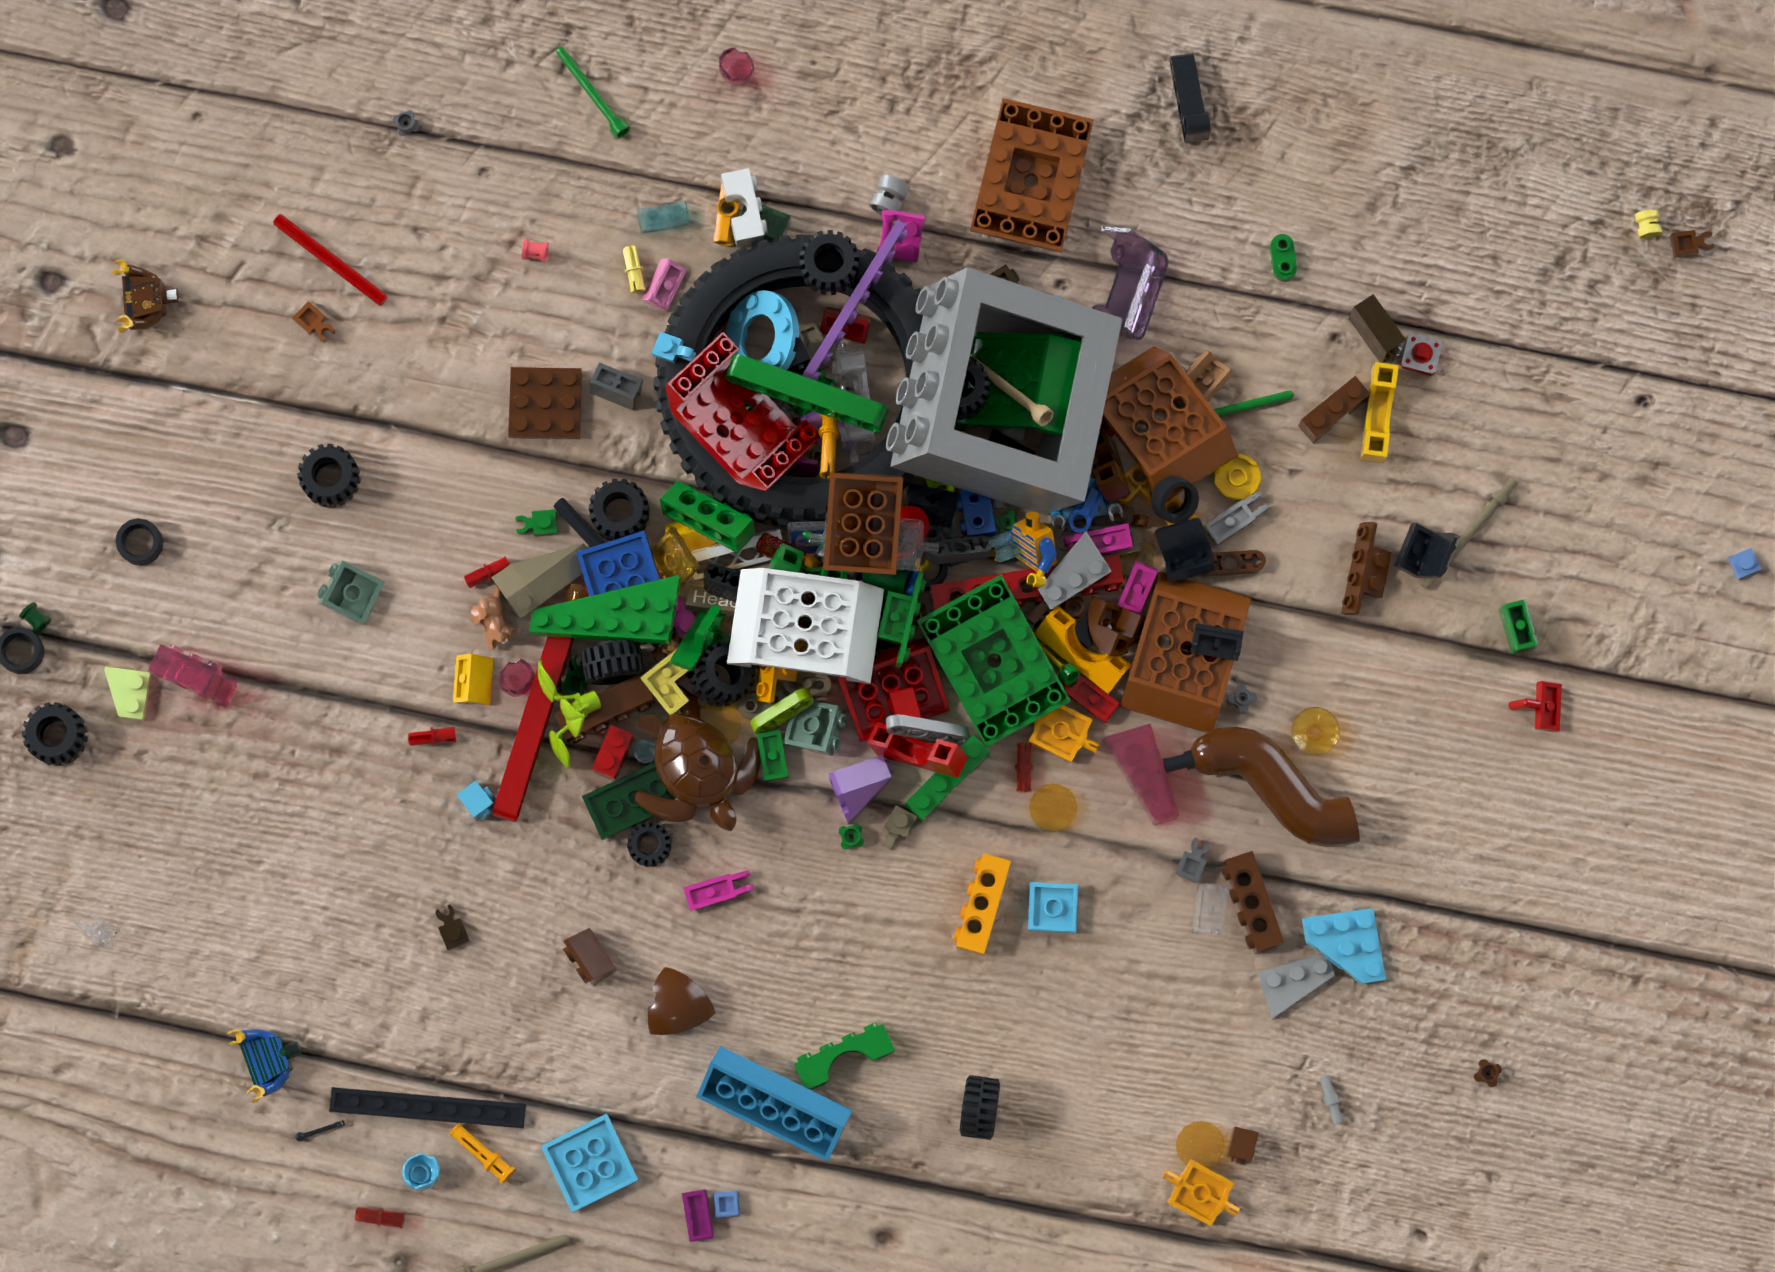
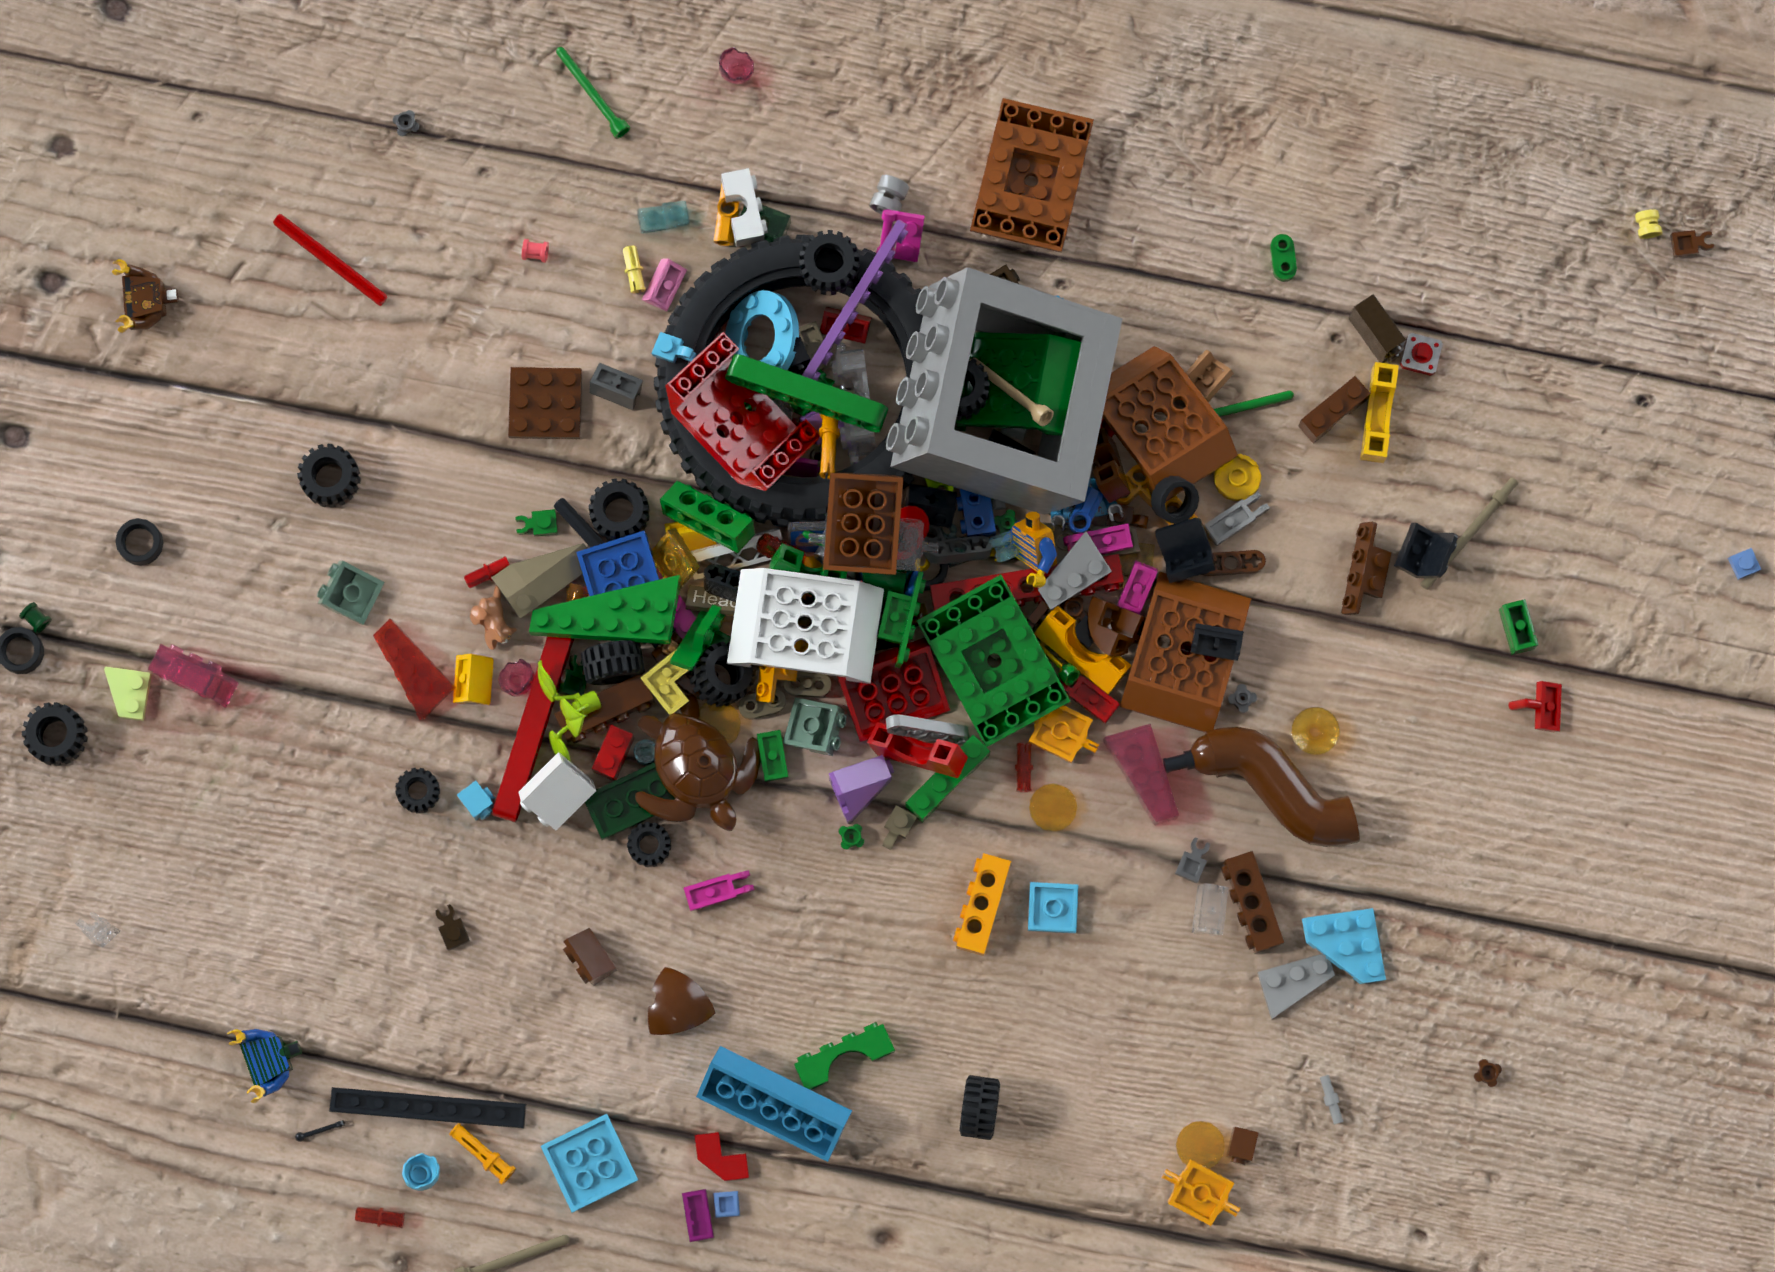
(312, 320): dark orange plate -> none
(407, 780): none -> black tyre
(418, 675): none -> clear red wing
(433, 737): red axle -> none
(556, 791): none -> white brick
(726, 1167): none -> red tile
(782, 711): lime beam -> none
(904, 702): red slope -> none
(1136, 281): clear purple windscreen -> none
(1193, 118): black beam -> none

